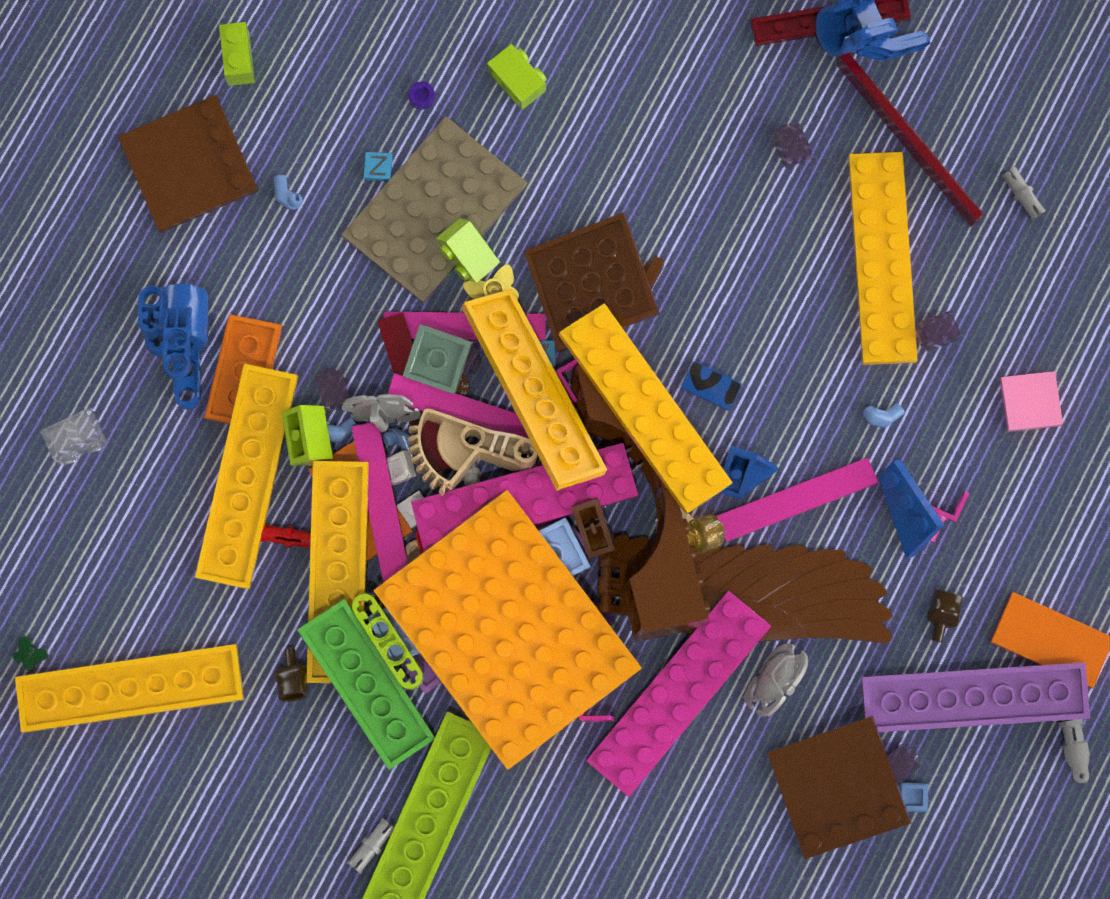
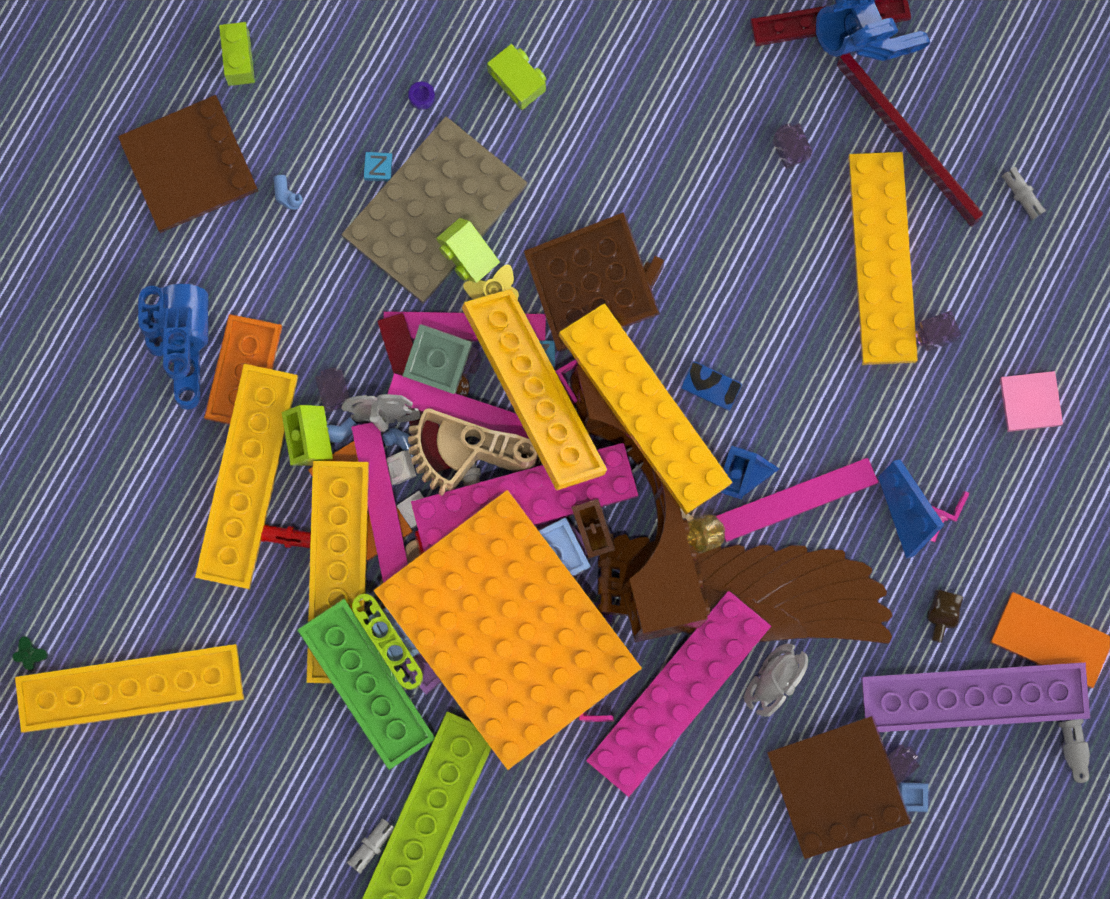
(74, 436): clear brick -> none
(291, 678): dark brown piece -> none
(882, 418): medium blue arm -> none

